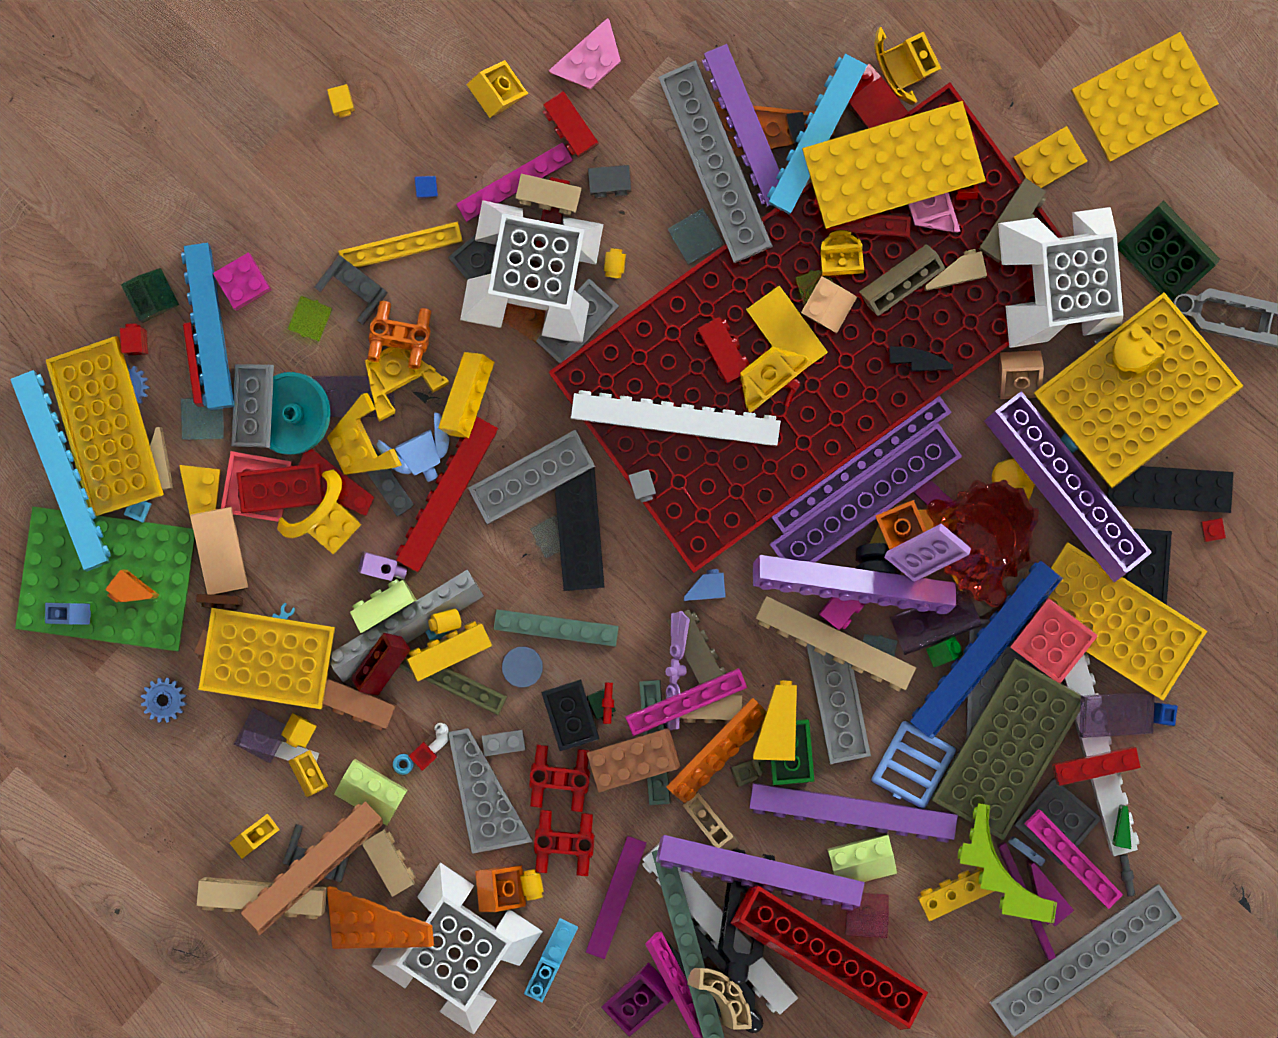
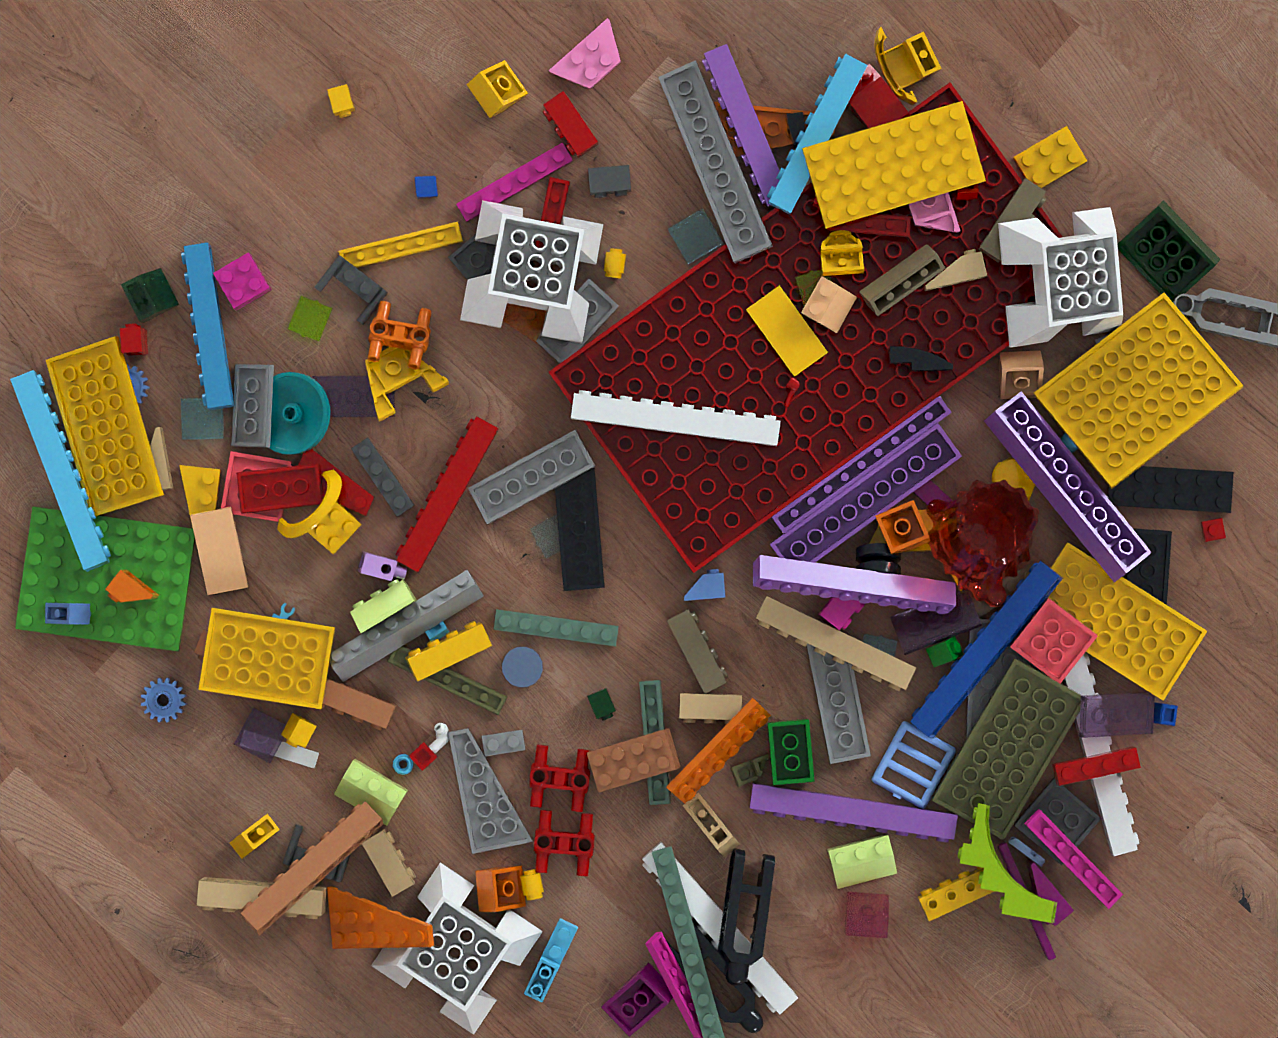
(138, 511): medium azure plate -> none
(194, 369): red tile -> none
(212, 601): reddish brown plate -> none
(308, 773): yellow slope -> none
(353, 445): yellow wing -> none
(380, 664): dark red brick -> none
(421, 452): light blue torso -> none
(445, 621): yellow brick -> none
(466, 395): yellow brick -> none
(548, 194): tan brick -> none
(570, 715): black brick -> none
(608, 703): red bar -> none
(616, 897): magenta tile -> none
(642, 485): light grey brick -> none
(679, 633): lavender piece -> none
(686, 702): dark pink tile -> none
(723, 349): red brick -> none
(728, 995): tan brick -> none
(759, 871): medium lavender brick -> none
(770, 374): yellow wing -> none
(778, 729): yellow slope -> none
(829, 957): red brick -> none
(927, 552): lavender plate -> none
(1085, 960): light grey plate -> none
(1122, 834): green slope -> none
(1127, 875): dark grey bar -> none
(1135, 350): yellow slope -> none
(1144, 97): yellow plate -> none

